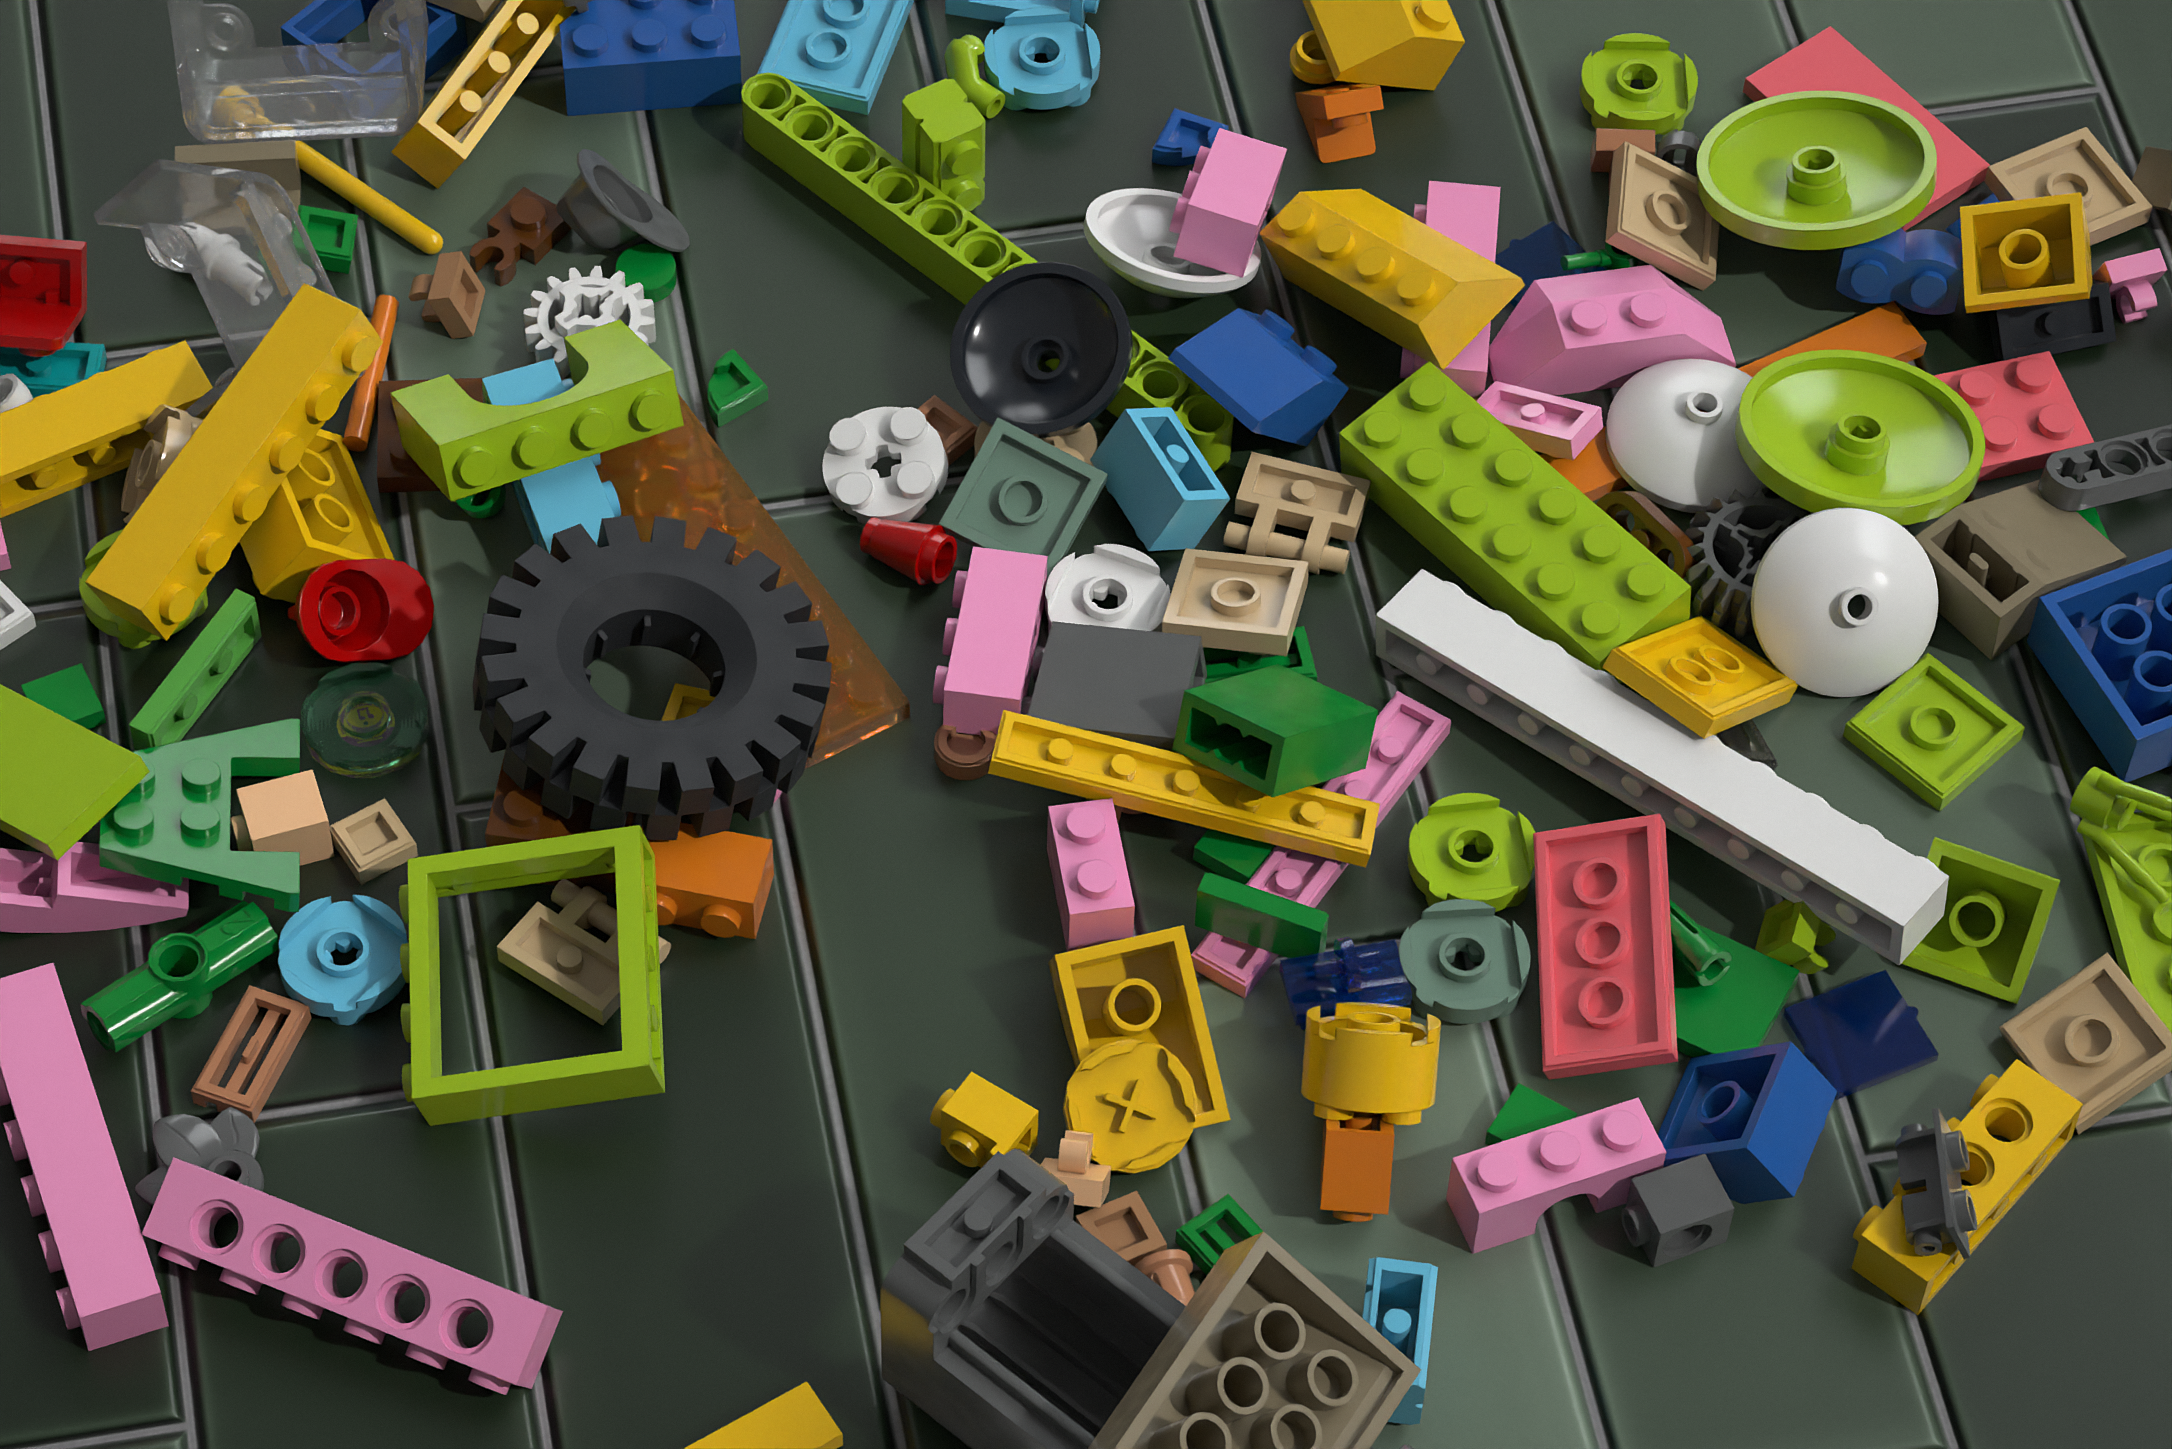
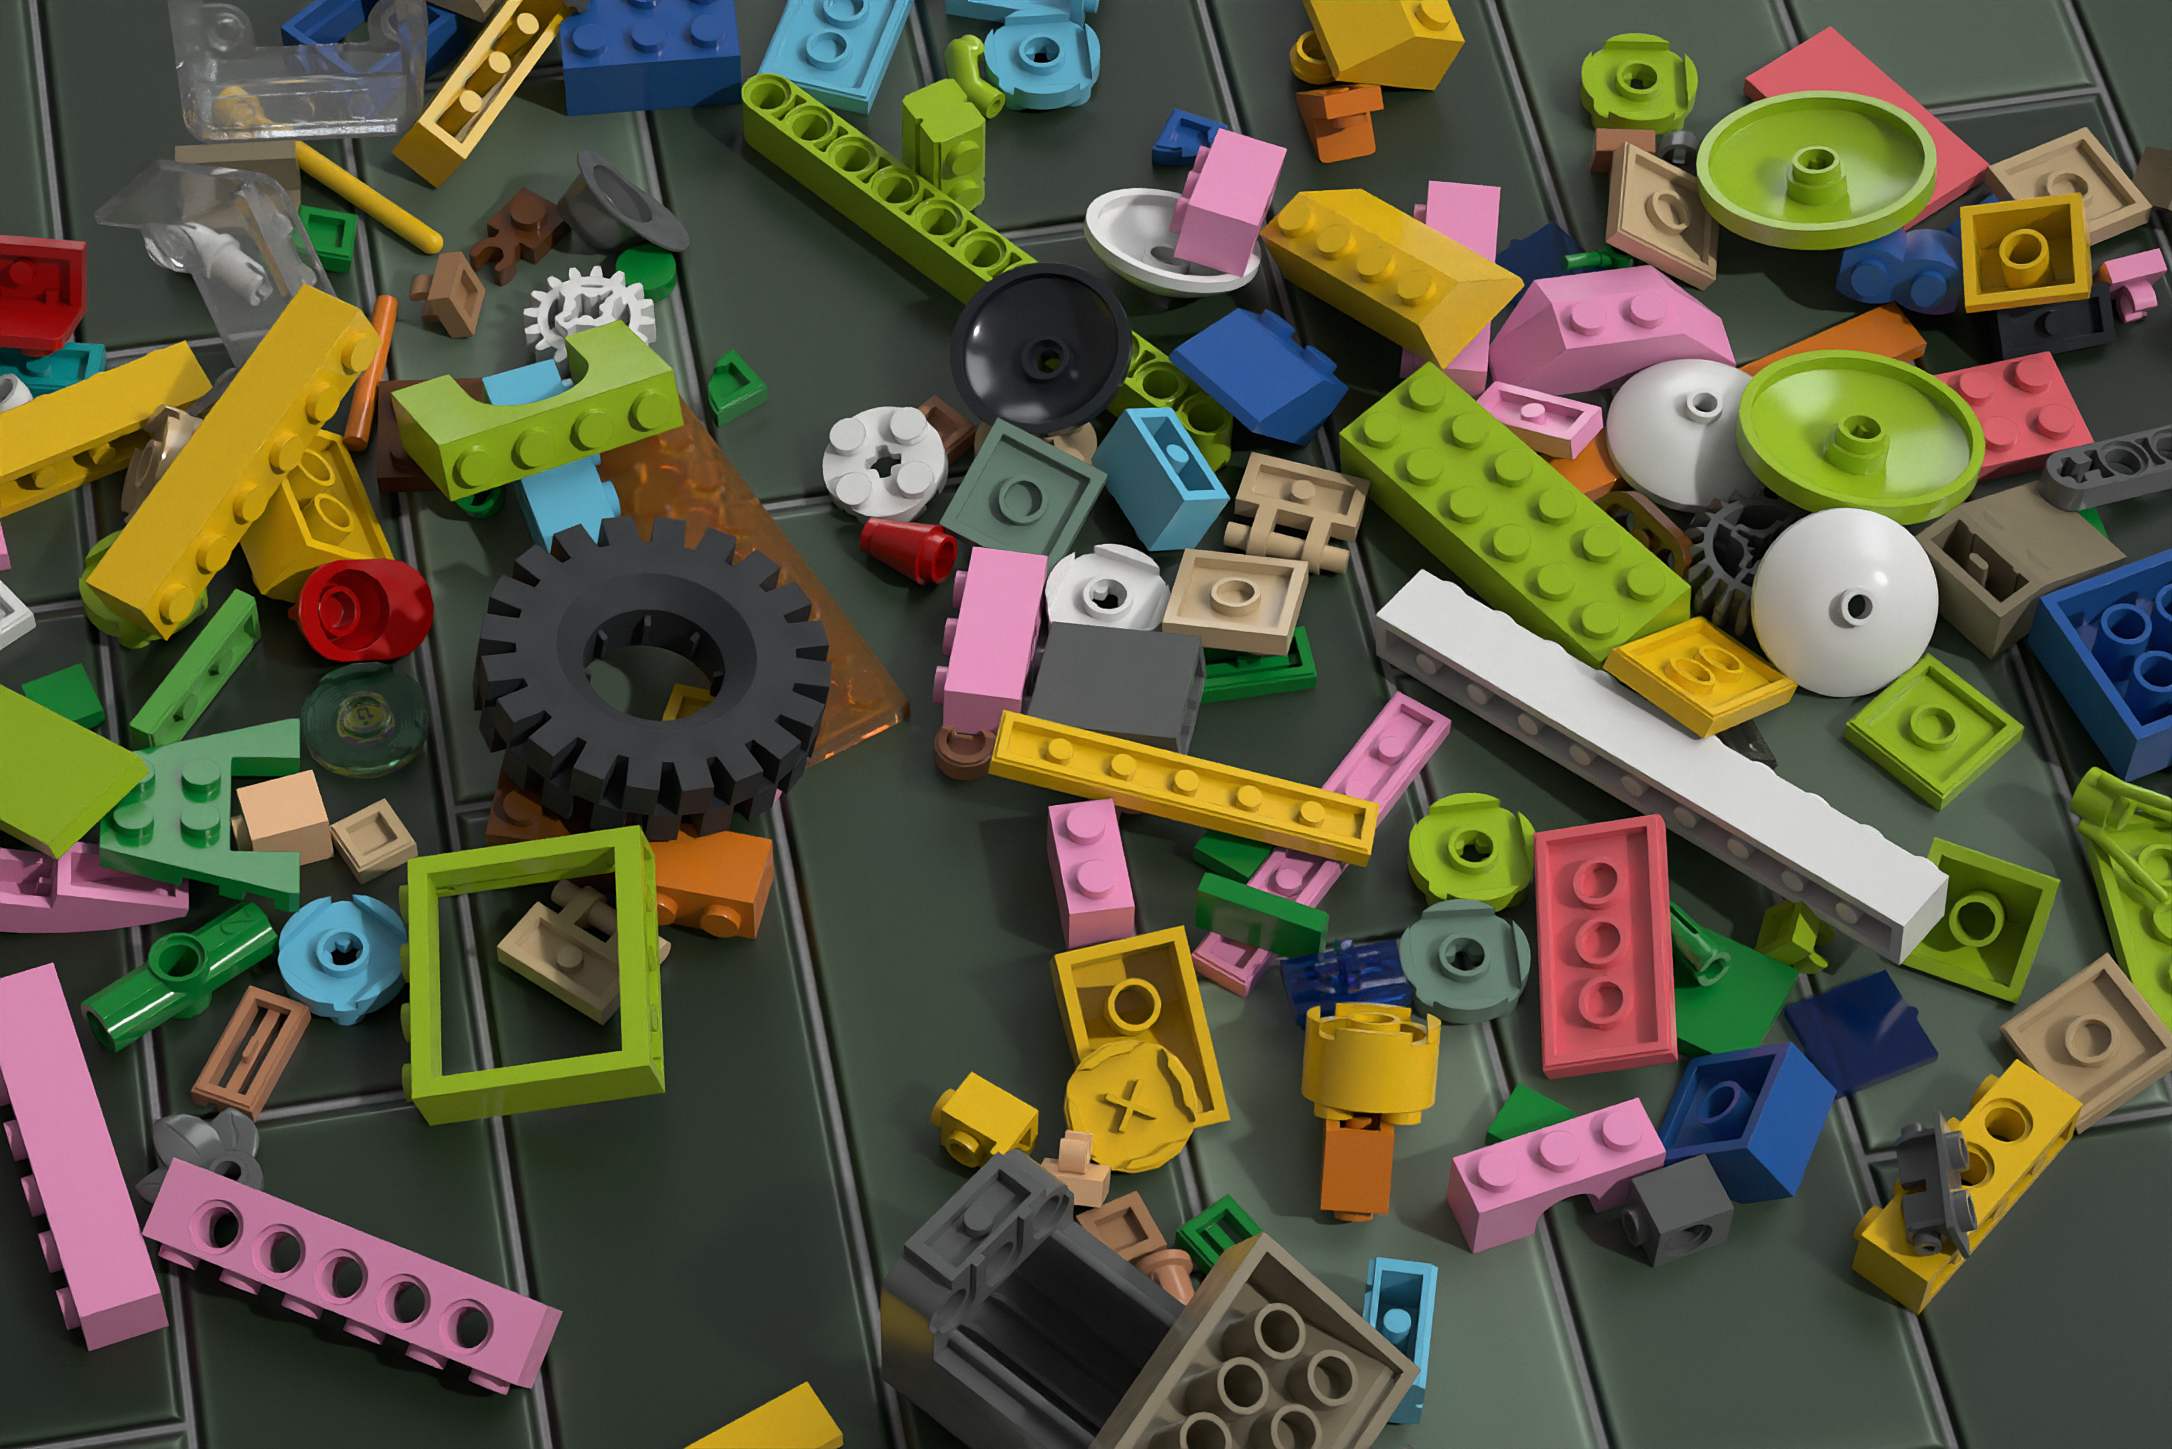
(1275, 730): green brick -> none

